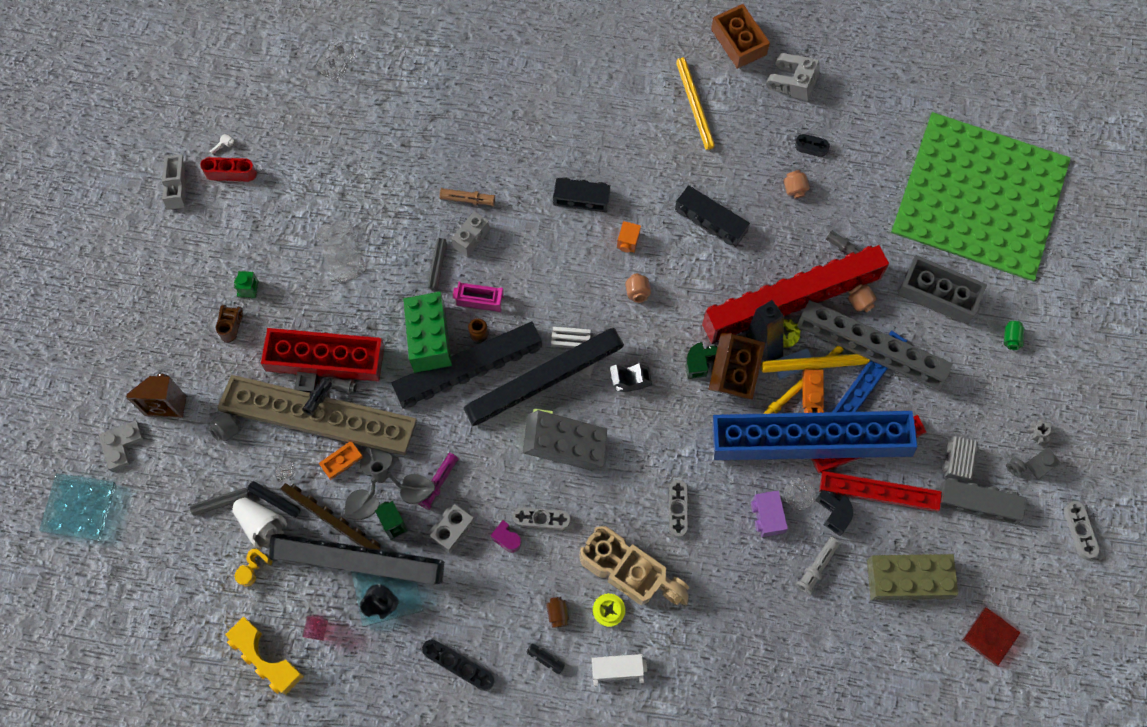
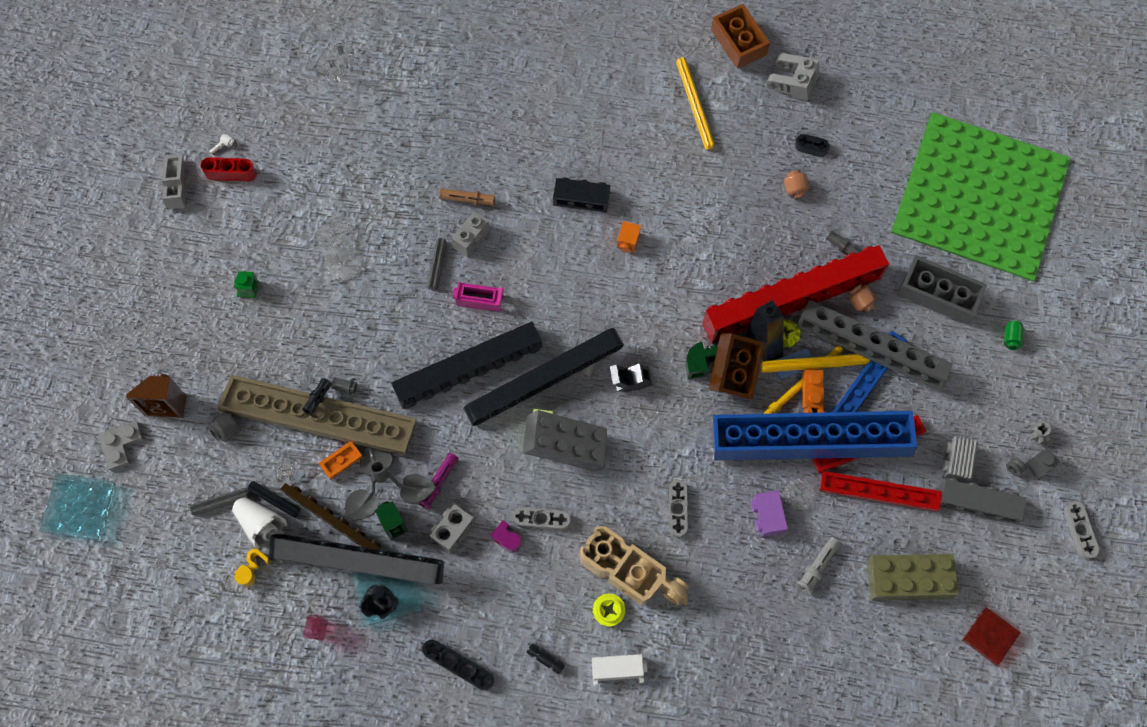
(229, 319): reddish brown piece -> none
(246, 639): yellow arch -> none
(305, 382): dark grey plate -> none
(323, 354): red brick -> none
(427, 332): green brick -> none
(478, 330): reddish brown brick -> none
(557, 612): reddish brown brick -> none
(574, 331): white tile -> none
(638, 288): nougat head -> none
(712, 216): black brick -> none
(841, 511): black brick -> none

